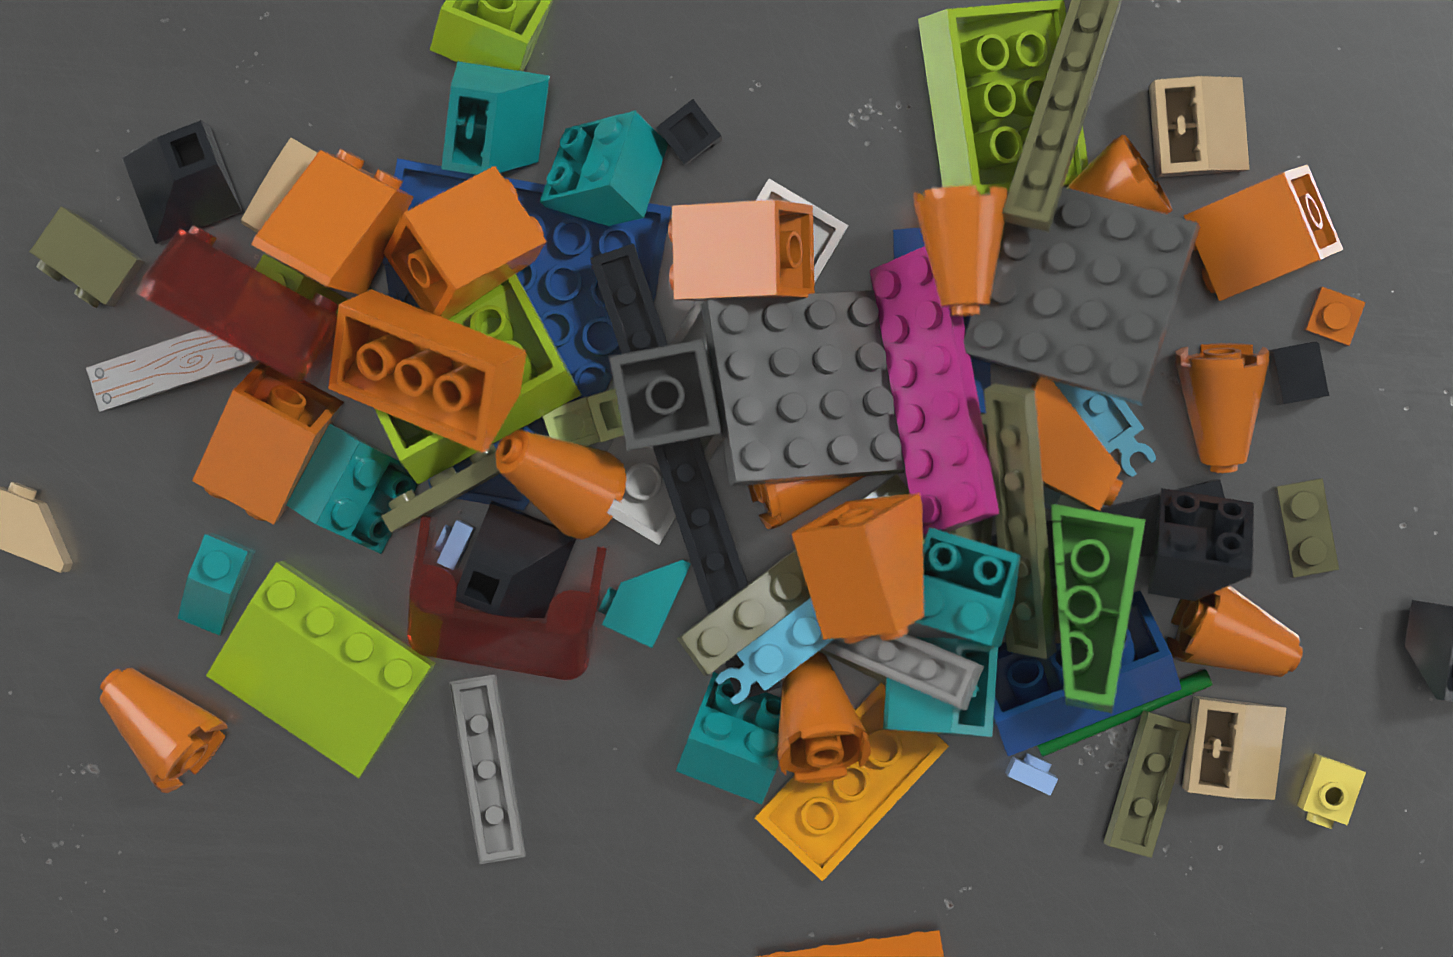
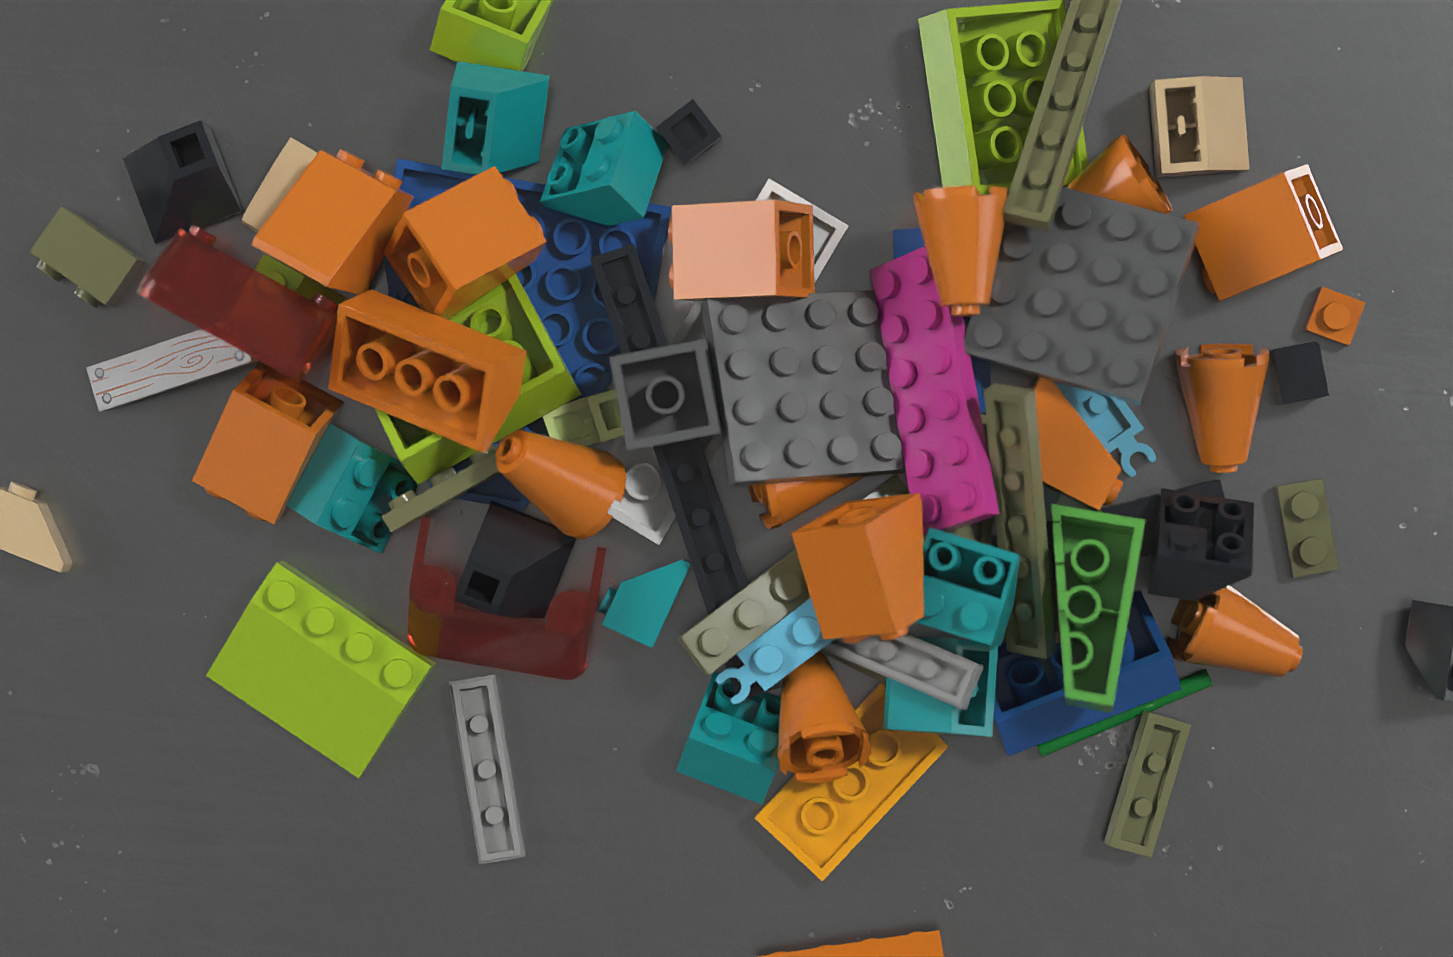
(161, 727): orange cone -> none
(214, 582): teal slope -> none
(454, 543): light blue plate -> none
(1032, 772): light blue plate -> none
(1233, 748): tan slope -> none
(1330, 791): light yellow brick -> none

